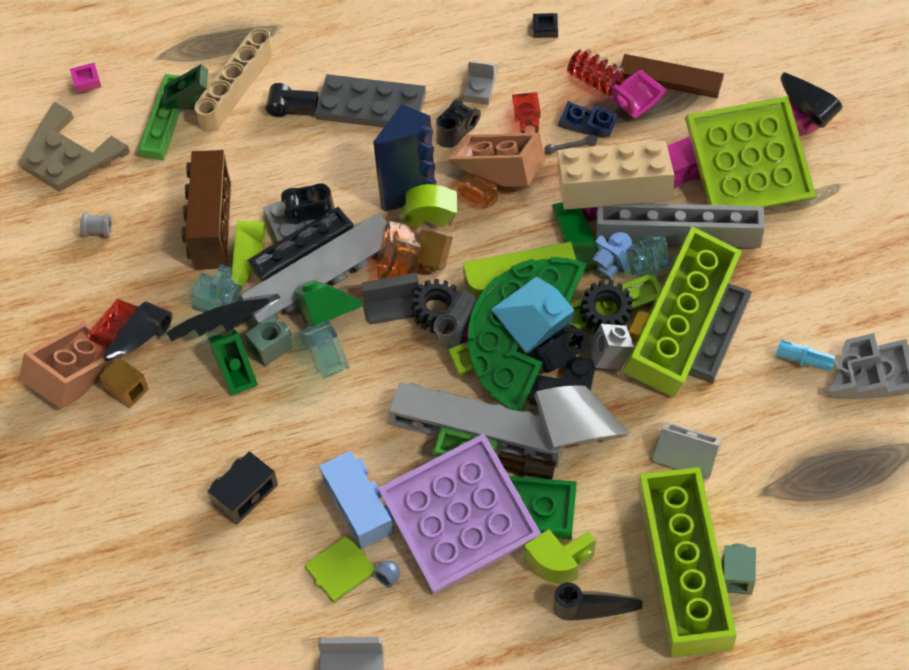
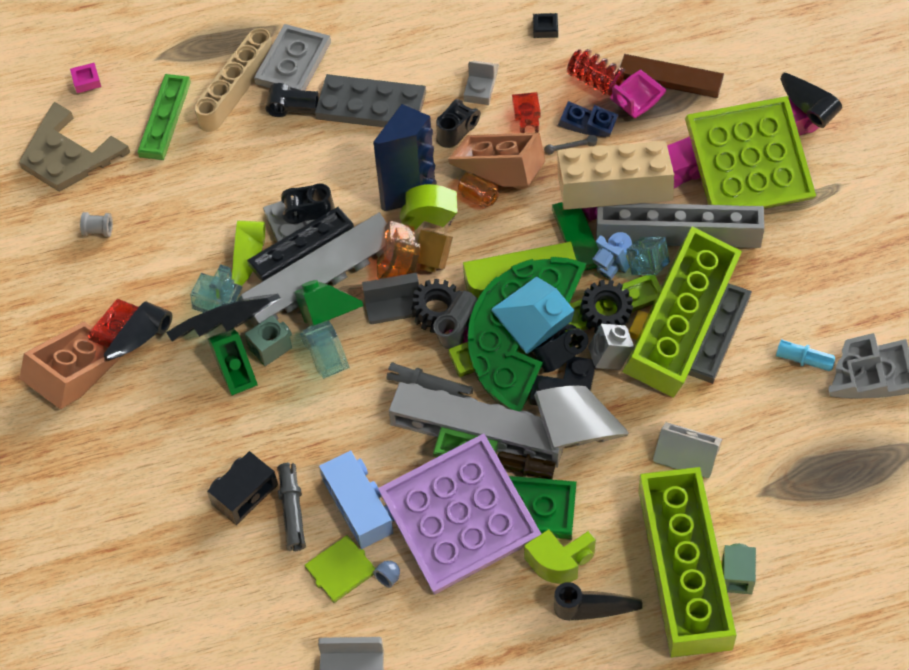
(124, 382): pearl gold brick -> none
(186, 89): dark green slope -> none
(207, 209): reddish brown brick -> none
(290, 497): none -> dark grey pin
(293, 58): none -> light grey plate
(426, 380): none -> dark grey pin

